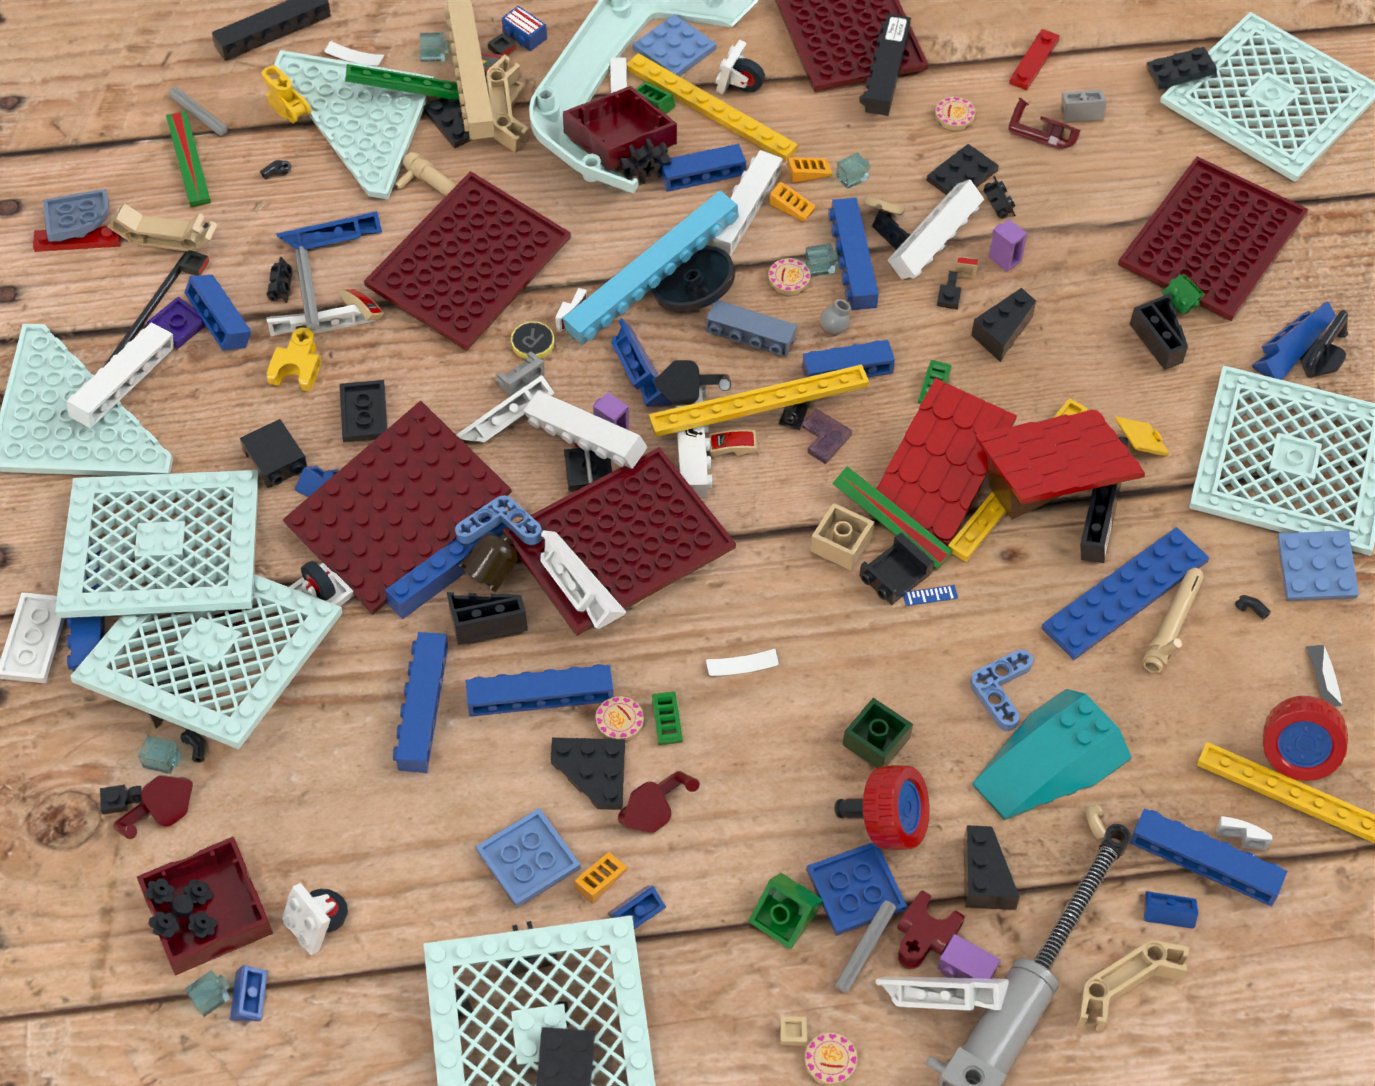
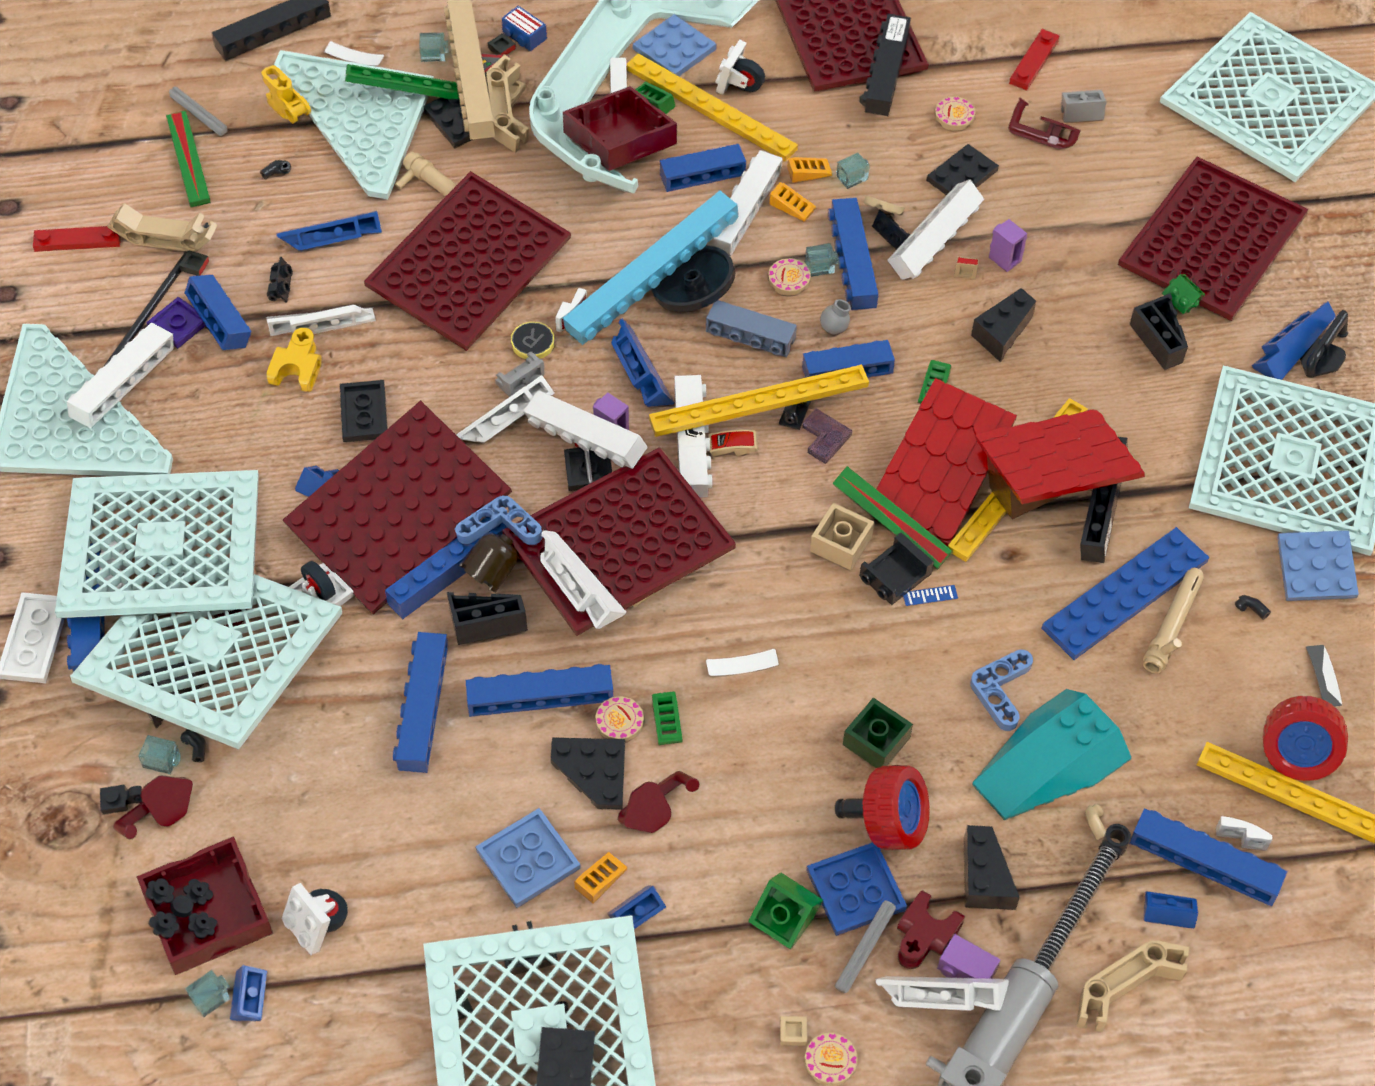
(75, 214): sand blue plate -> none
(274, 453): black panel -> none
(307, 289): light grey axle -> none
(365, 304): tan slope -> none
(645, 161): black gear -> none
(682, 381): black piece -> none
(949, 294): black plate -> none
(997, 191): black hinge -> none
(1142, 436): yellow container -> none
(1181, 68): black plate -> none

